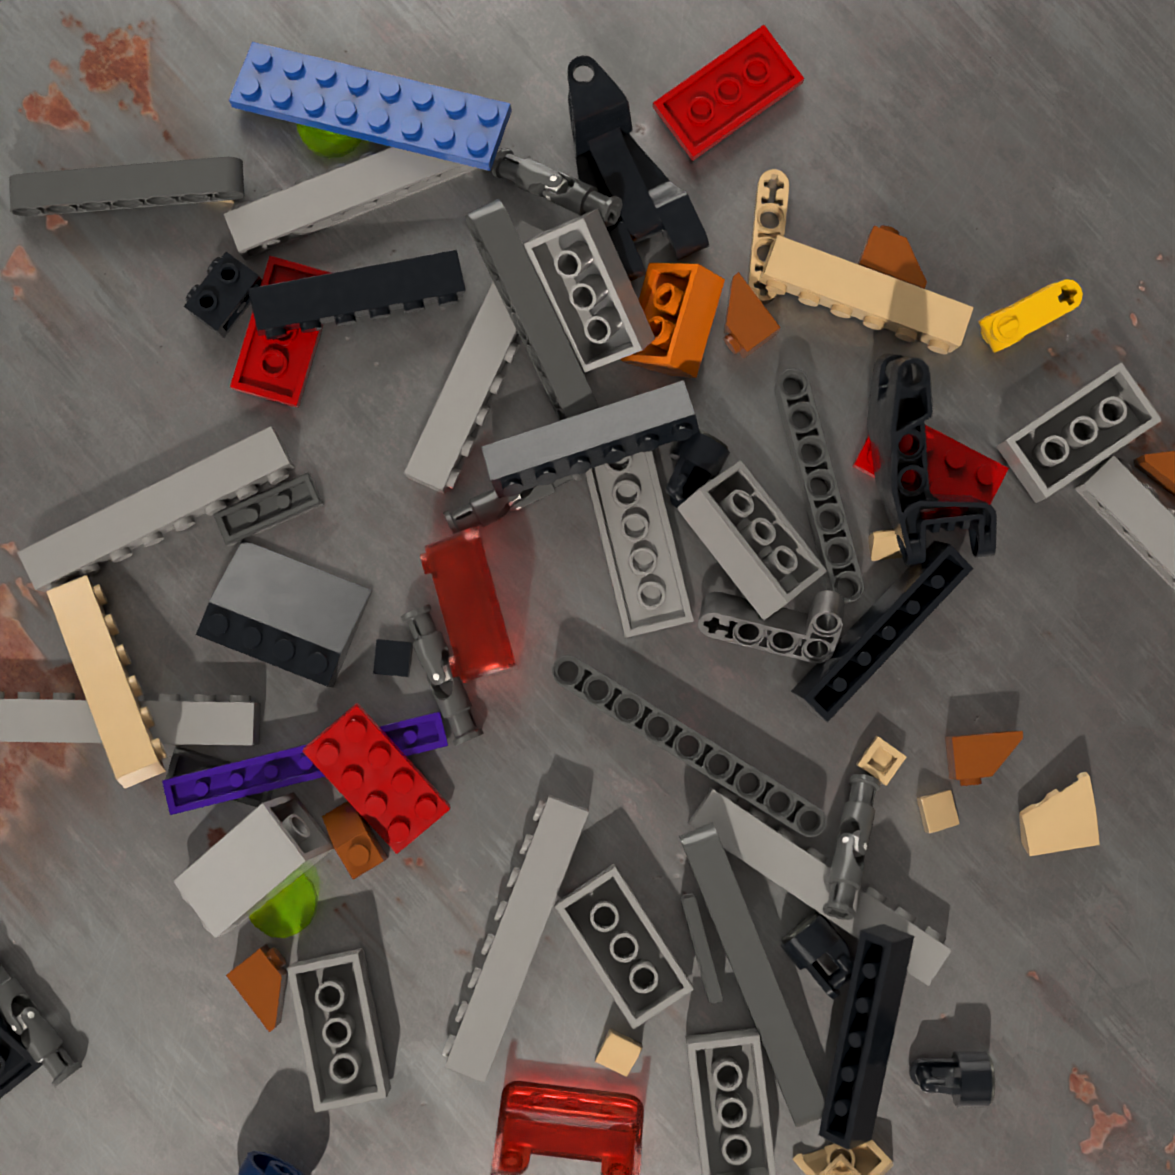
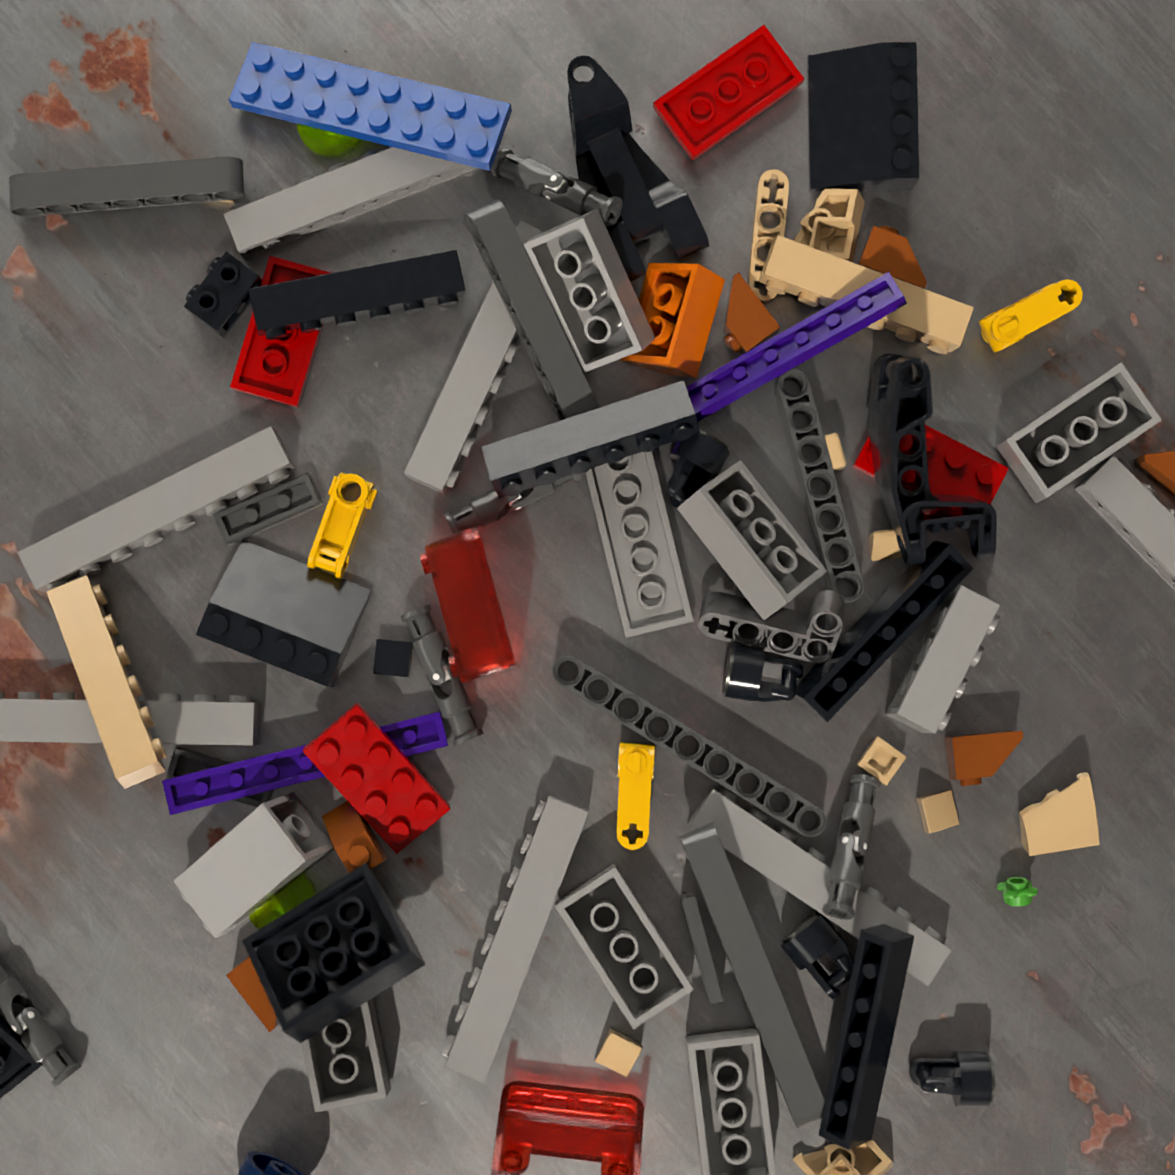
(332, 954): none -> black slope
(341, 524): none -> yellow piece
(634, 794): none -> yellow piece
(744, 674): none -> black piece
(795, 345): none -> dark purple plate
(833, 223): none -> tan slope
(835, 452): none -> tan tile
(864, 118): none -> black slope
(943, 660): none -> light grey brick
(1017, 891): none -> bright green plate

